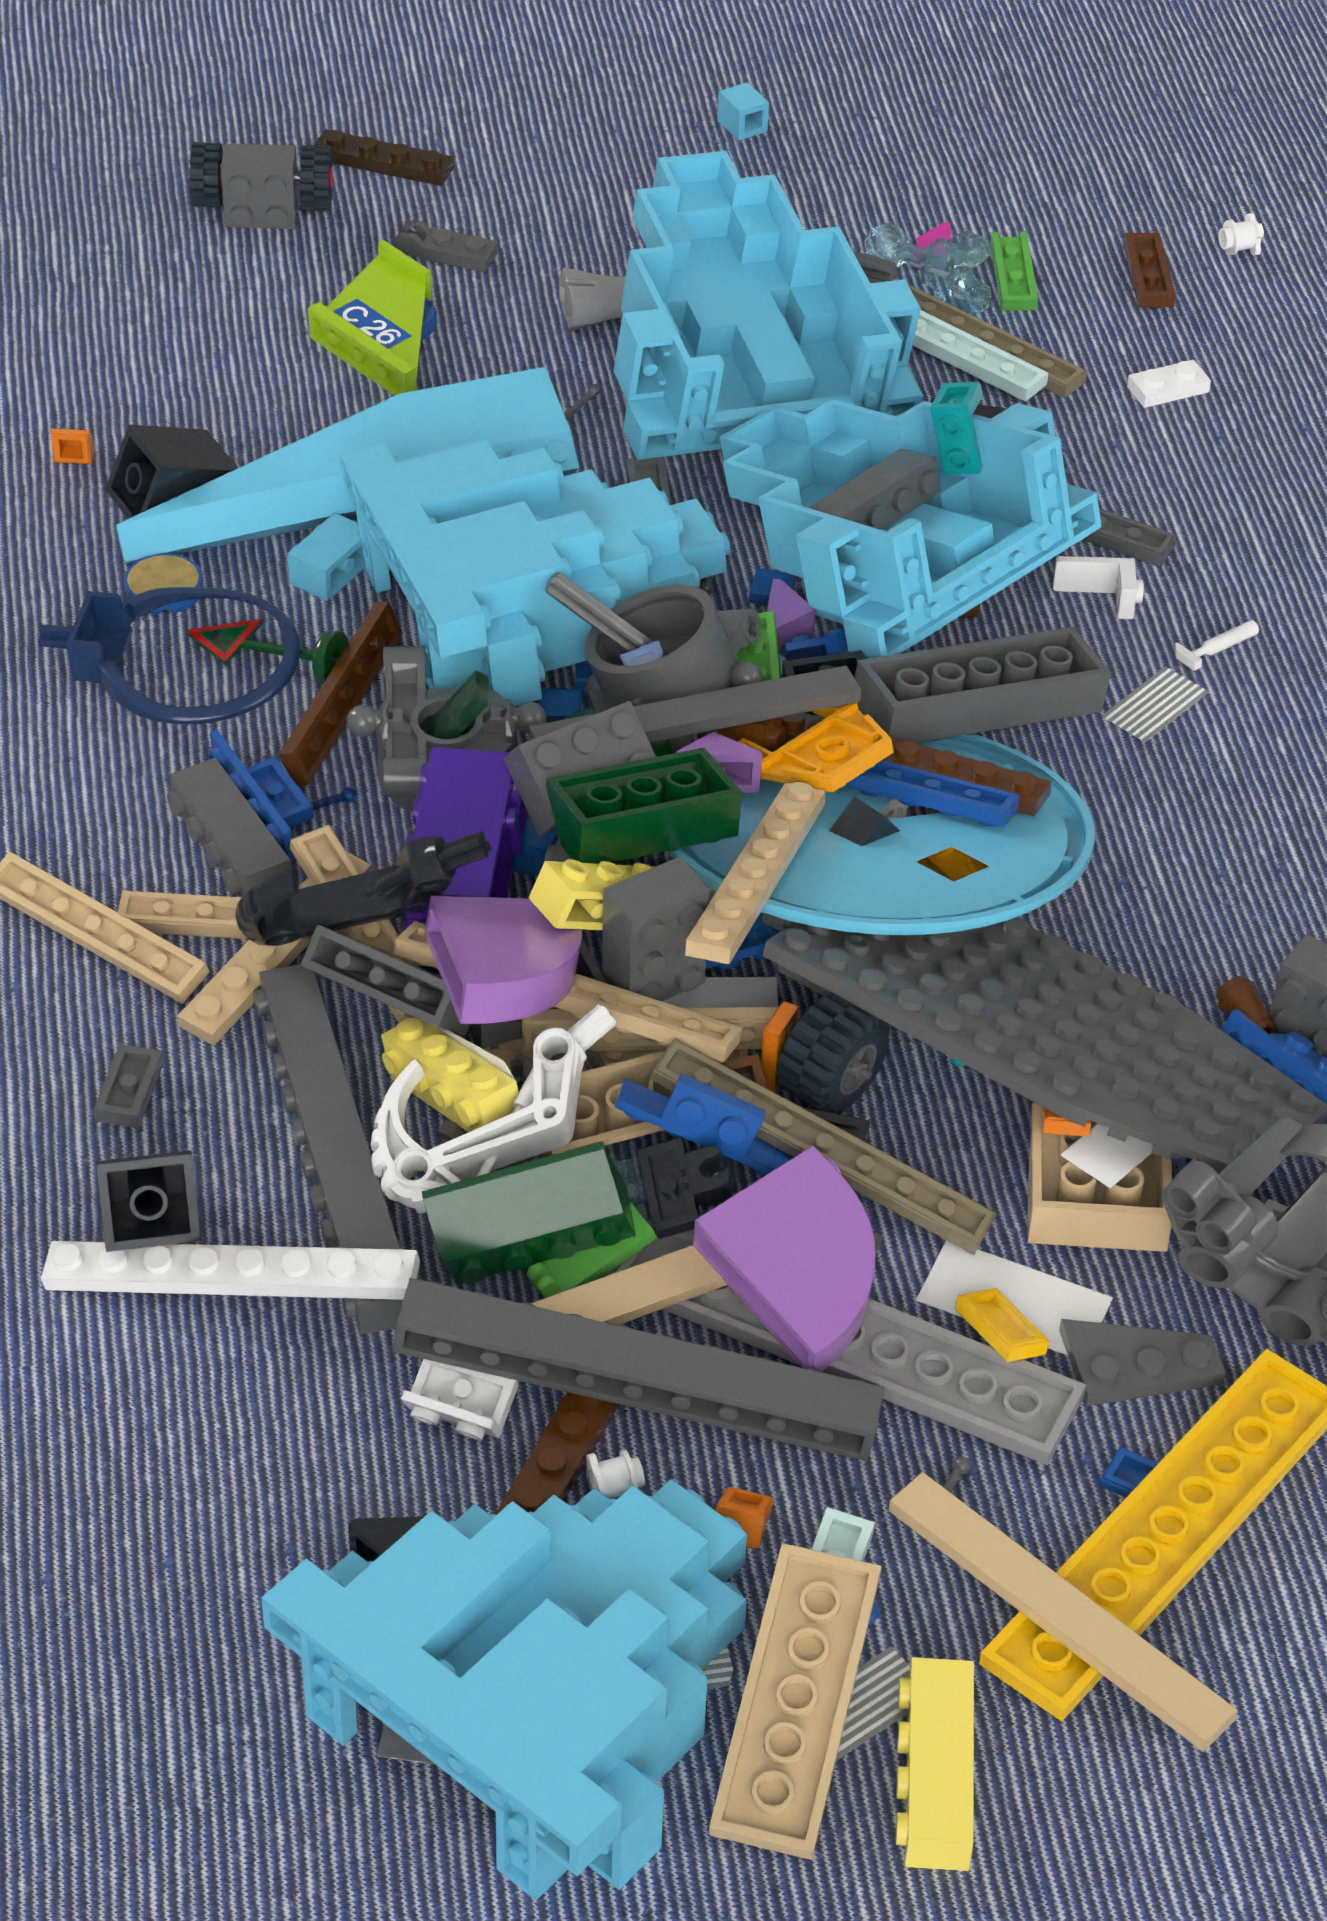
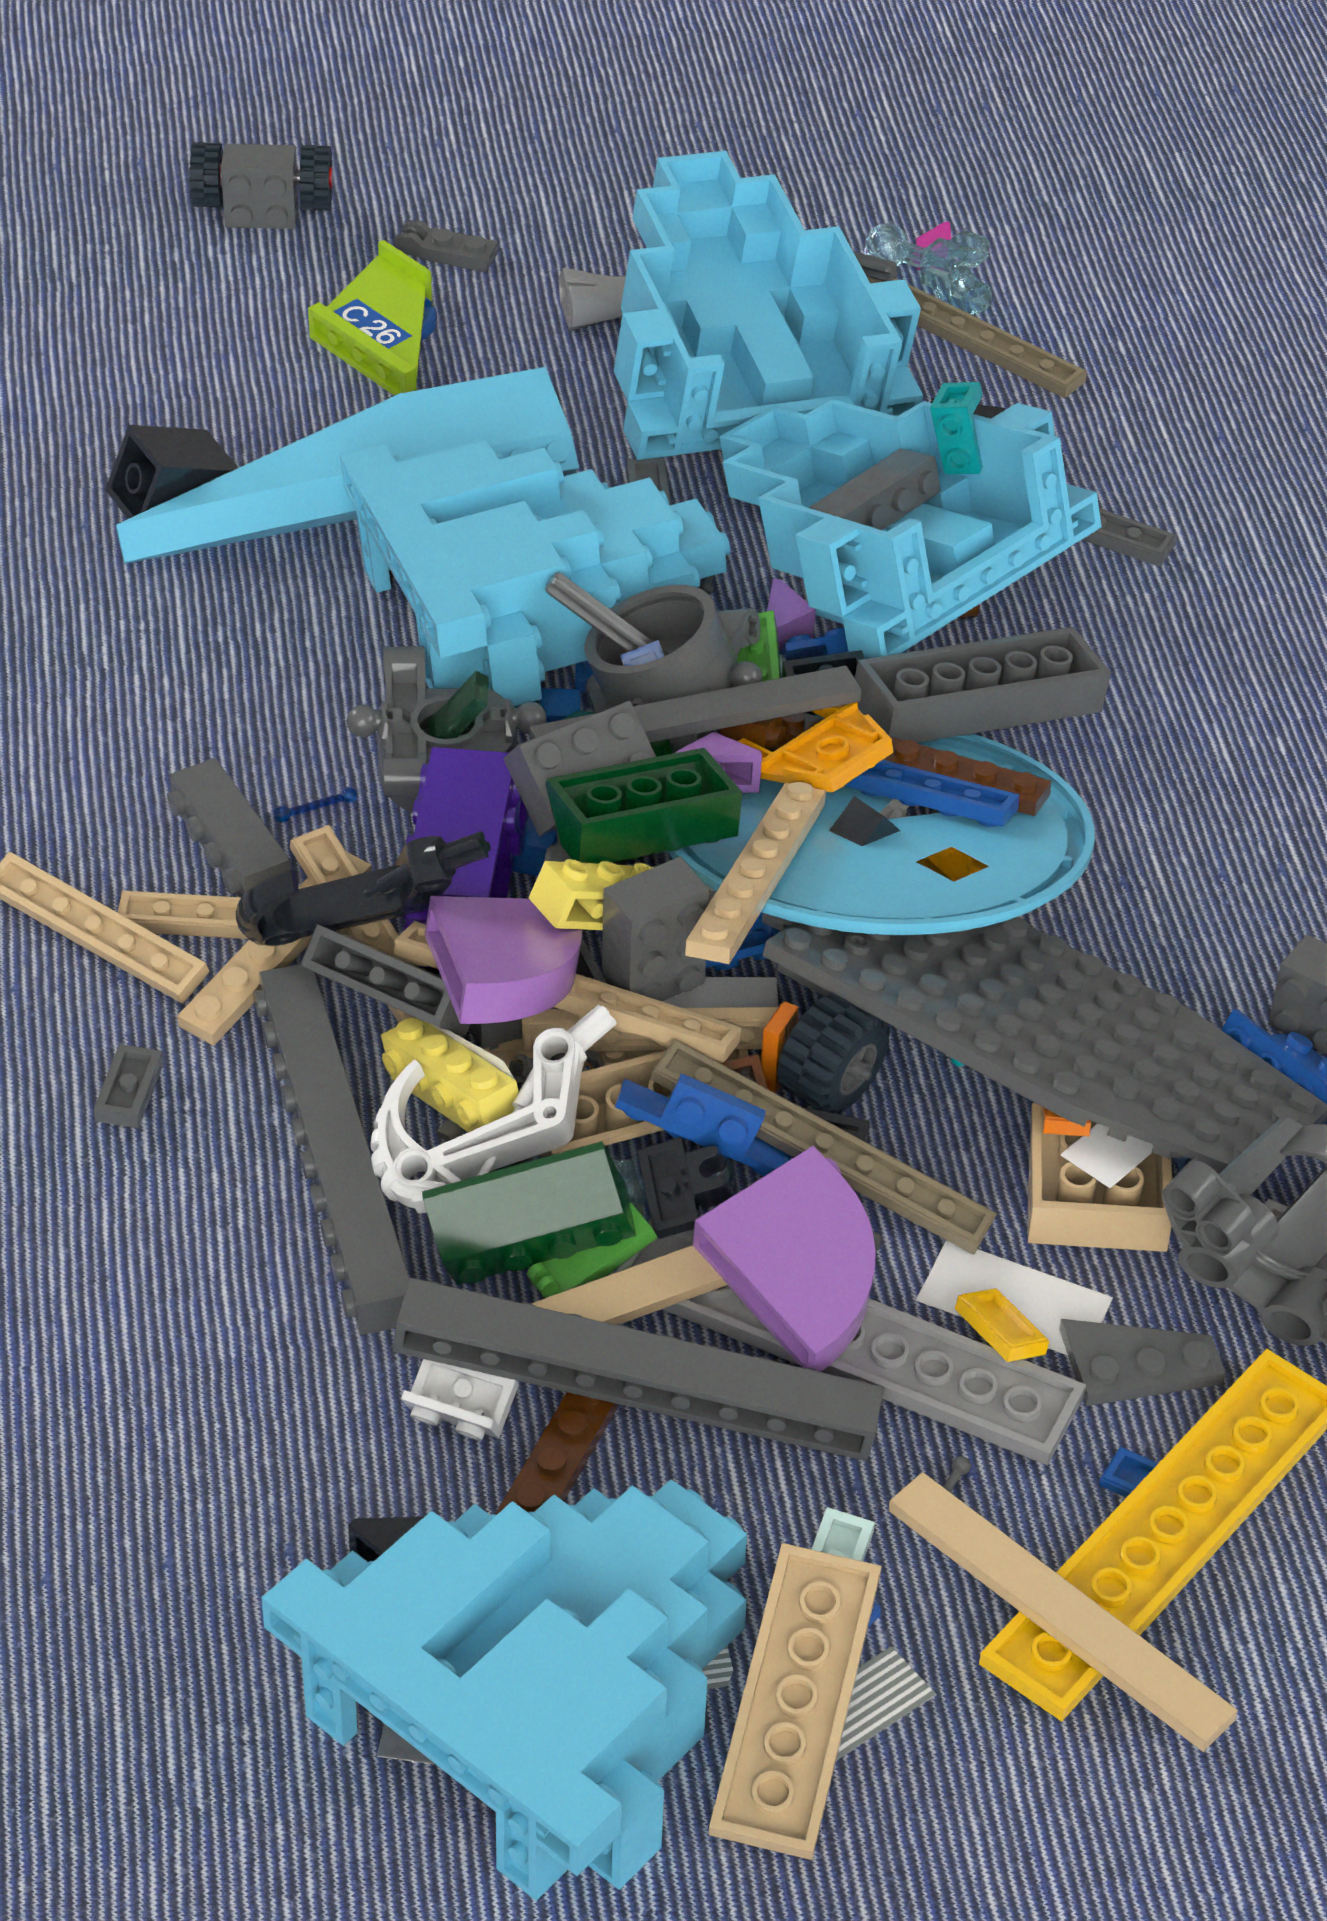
(72, 446): orange slope -> none
(103, 633): dark blue brick -> none
(148, 1201): black slope -> none
(163, 572): pearl gold tile -> none
(227, 639): dark green piece -> none
(231, 1270): white plate -> none
(267, 790): blue bracket -> none
(327, 557): medium azure brick -> none
(339, 694): reddish brown plate -> none
(387, 157): dark brown plate -> none
(591, 394): dark grey hinge -> none
(614, 1475): white brick -> none
(743, 111): medium azure brick -> none
(748, 1510): orange slope -> none
(762, 585): blue tile -> none
(939, 1764): light yellow brick -> none
(978, 357): light aqua plate -> none
(1014, 272): bright green hinge -> none
(1101, 576): white bracket -> none
(1149, 270): reddish brown plate -> none
(1155, 704): light grey sticker -> none
(1168, 383): white plate -> none
(1216, 644): white piece -> none
(1241, 235): white brick -> none
(1243, 995): reddish brown cone -> none

